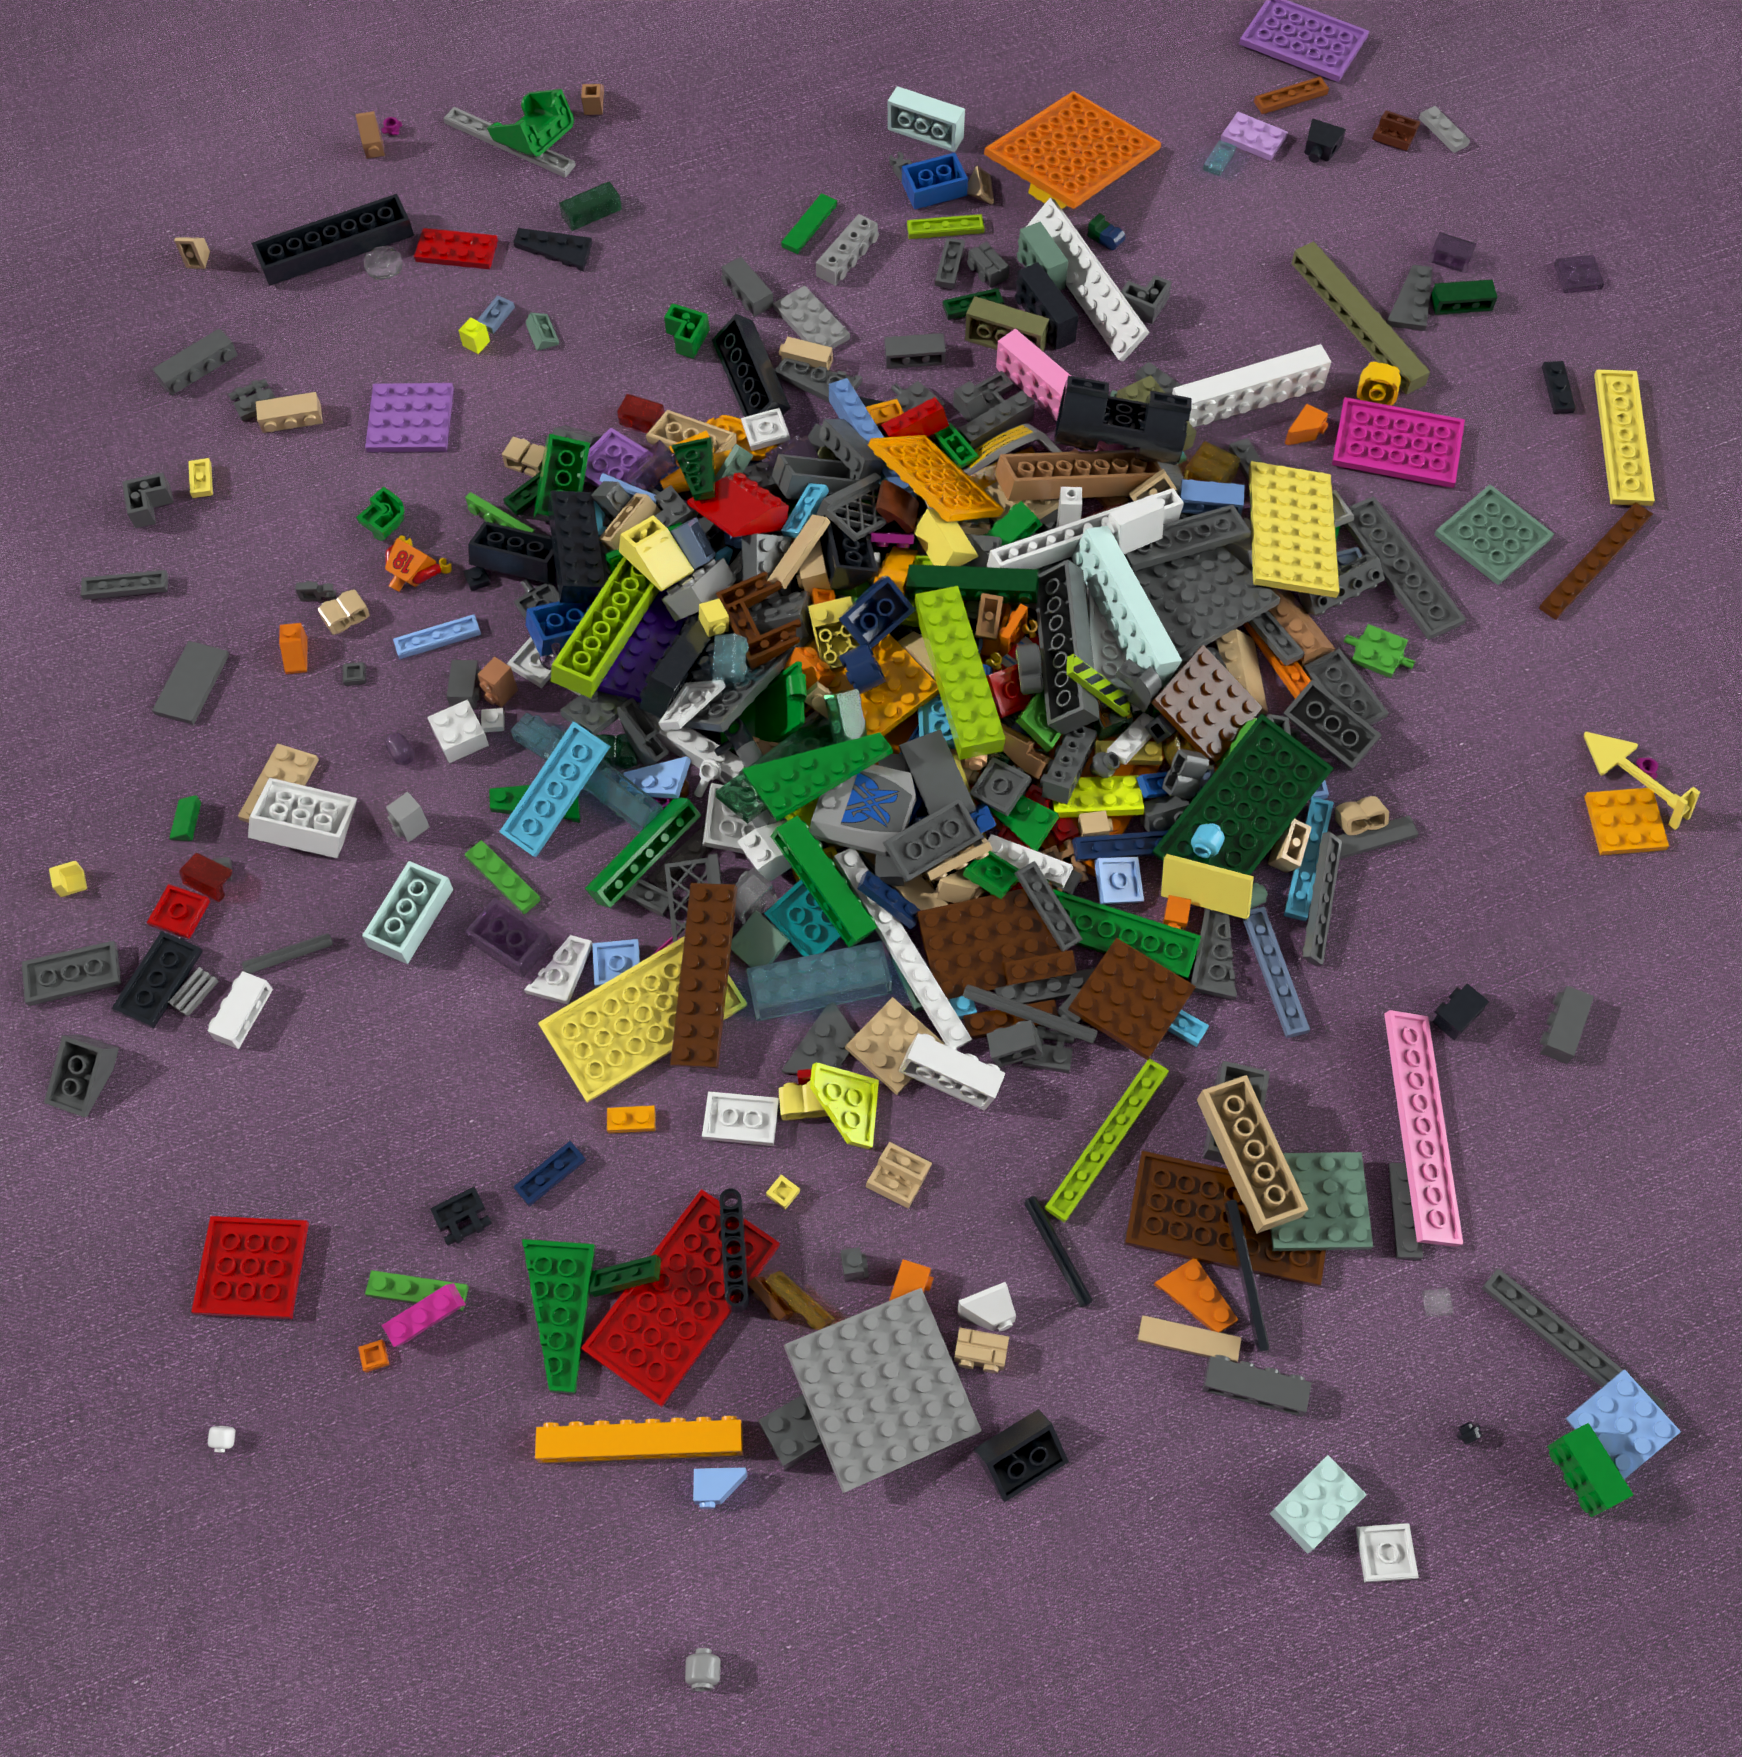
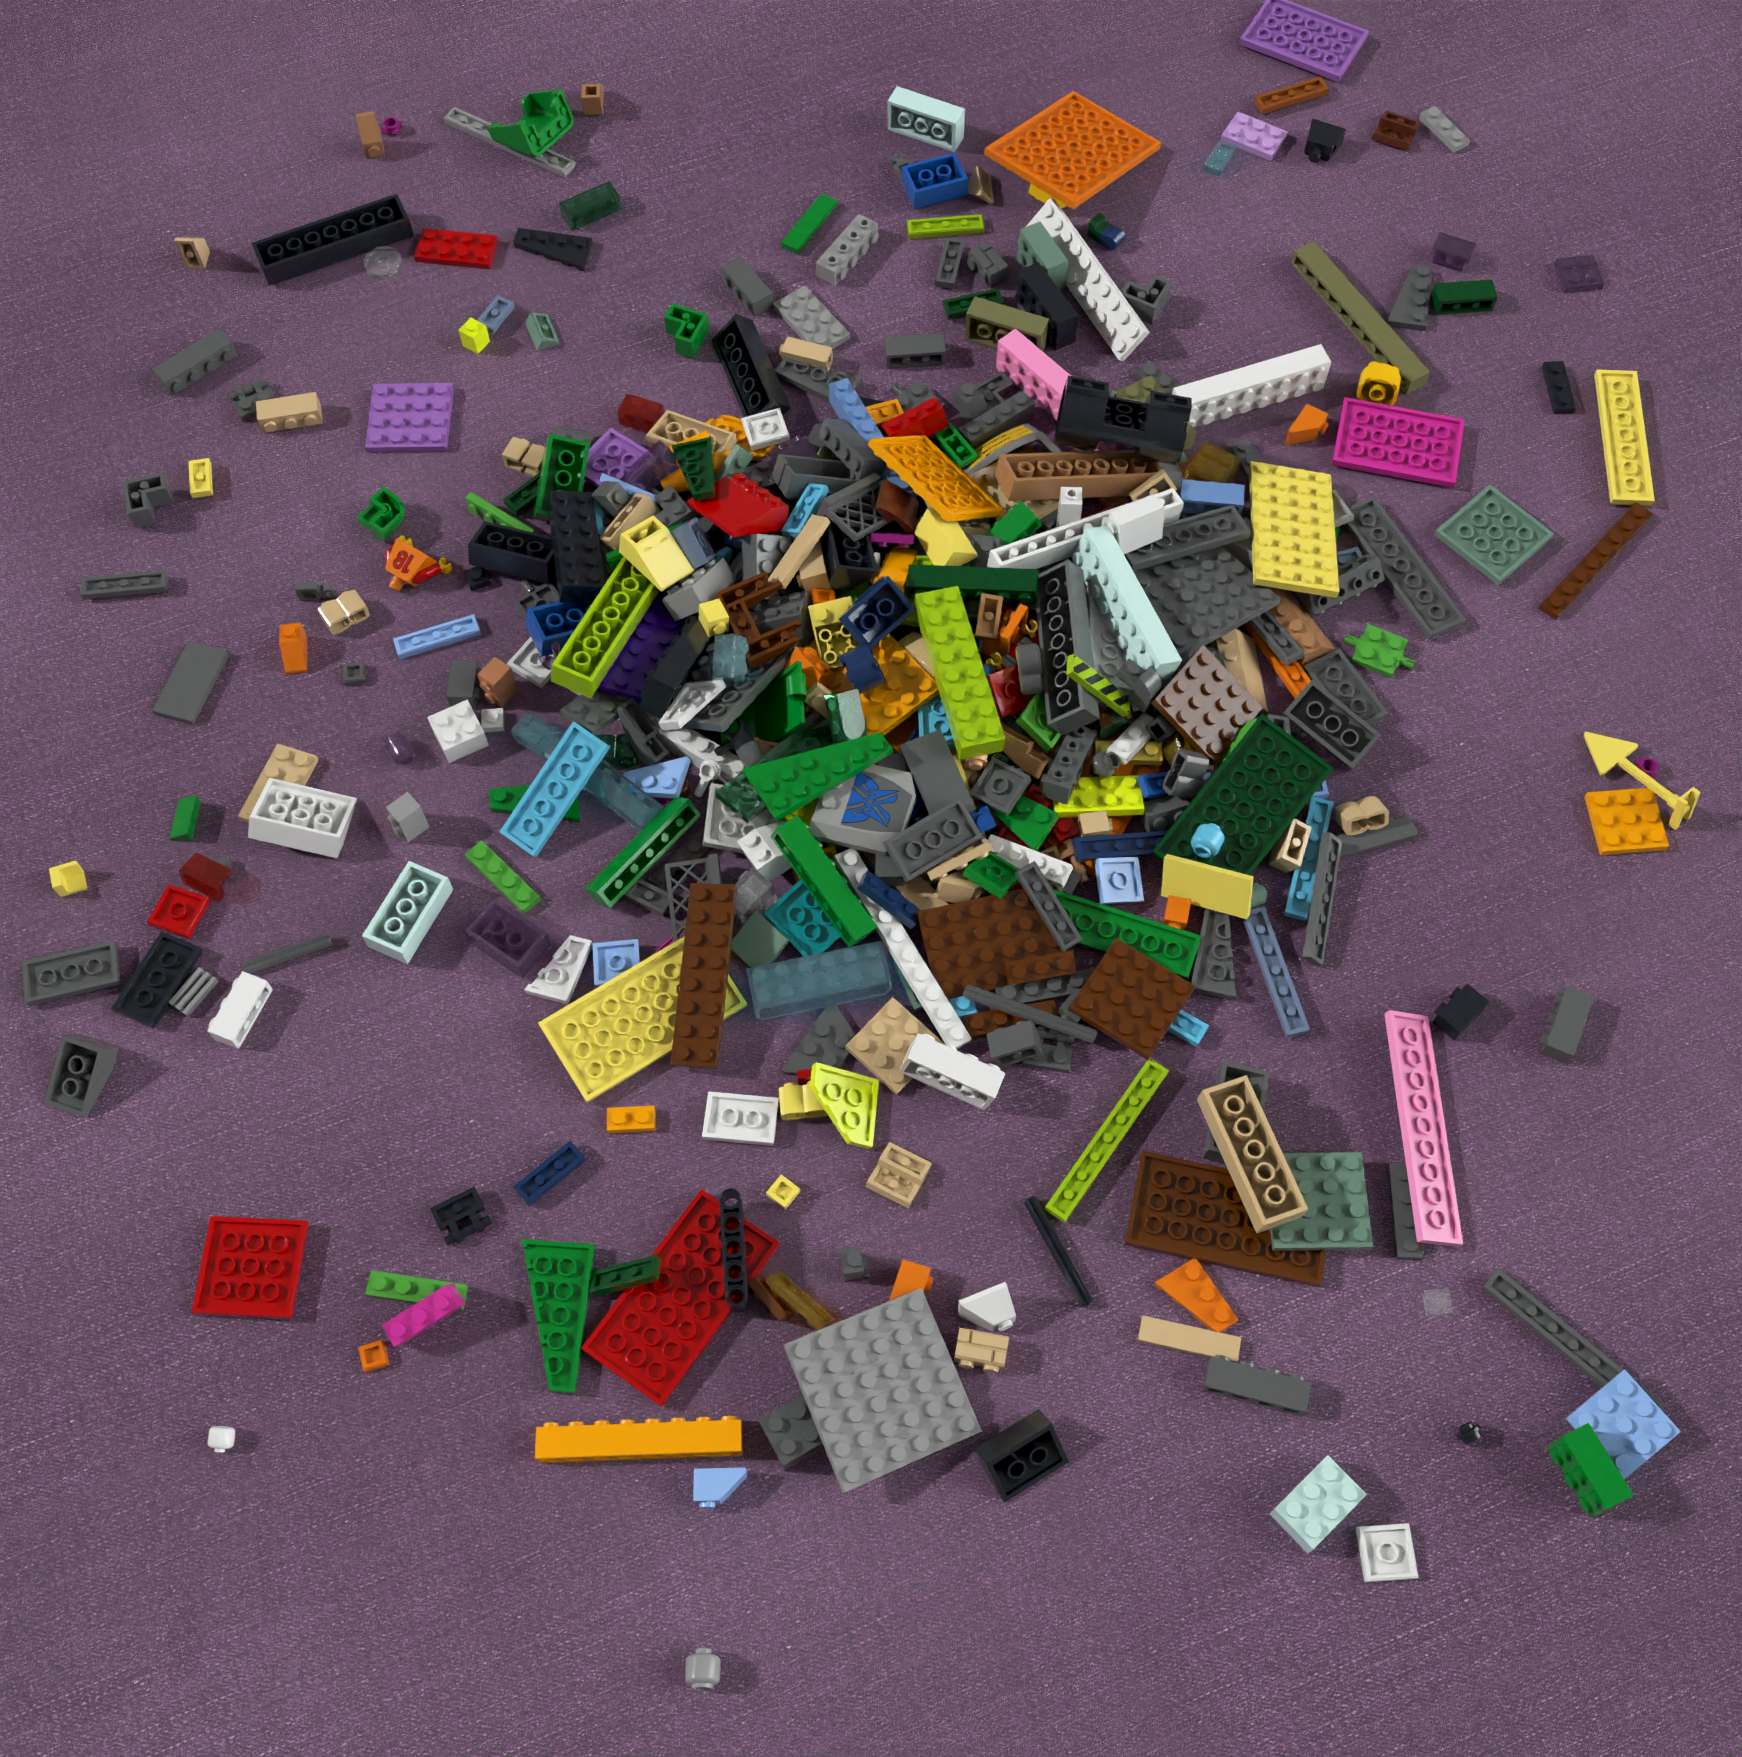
(1246, 1276): black tile -> none

